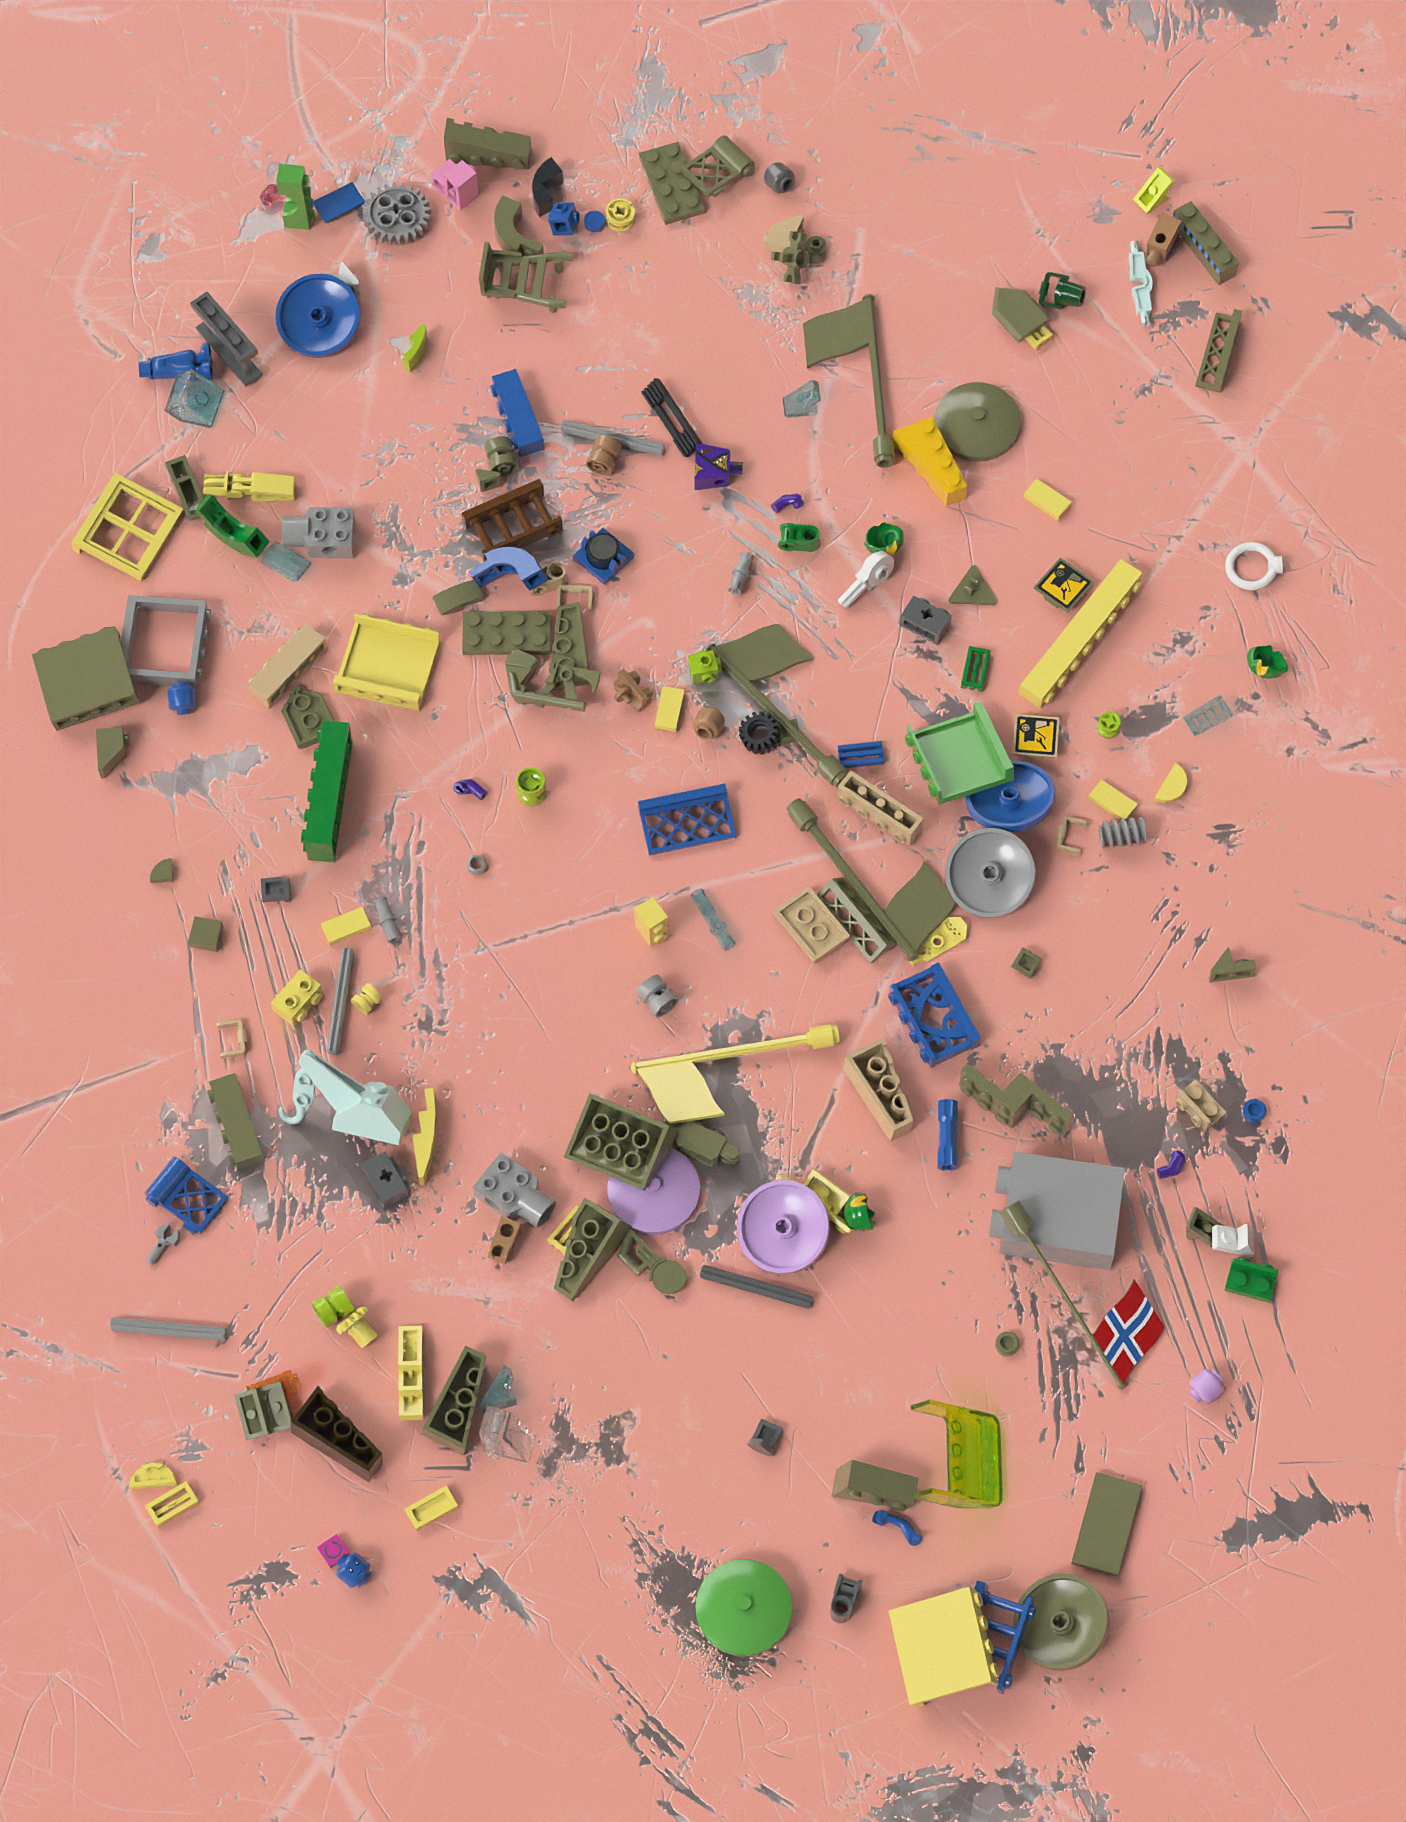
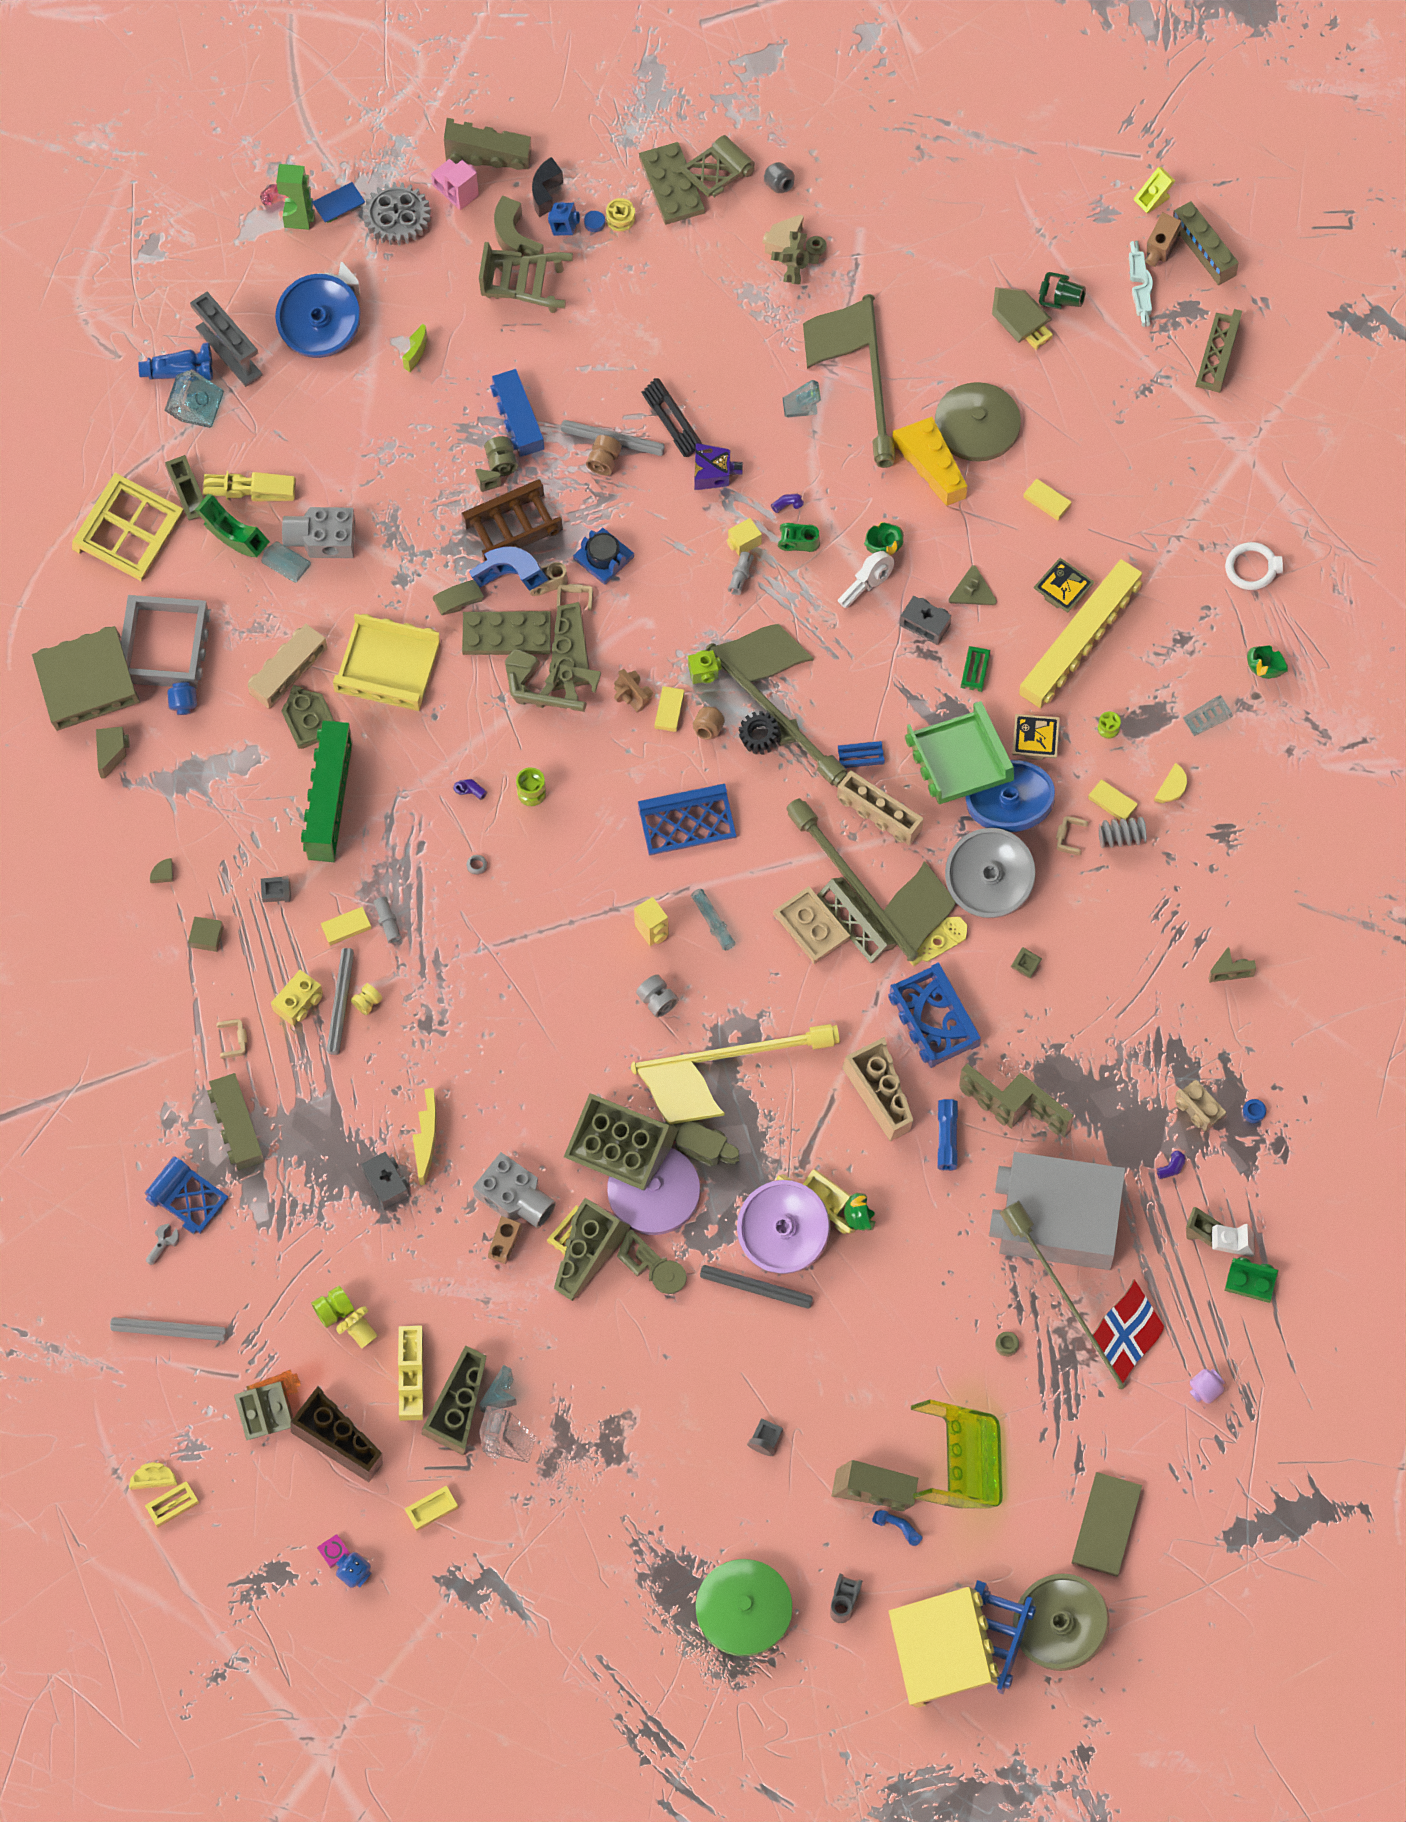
(362, 1110): light aqua slope -> none
(744, 537): none -> light yellow brick

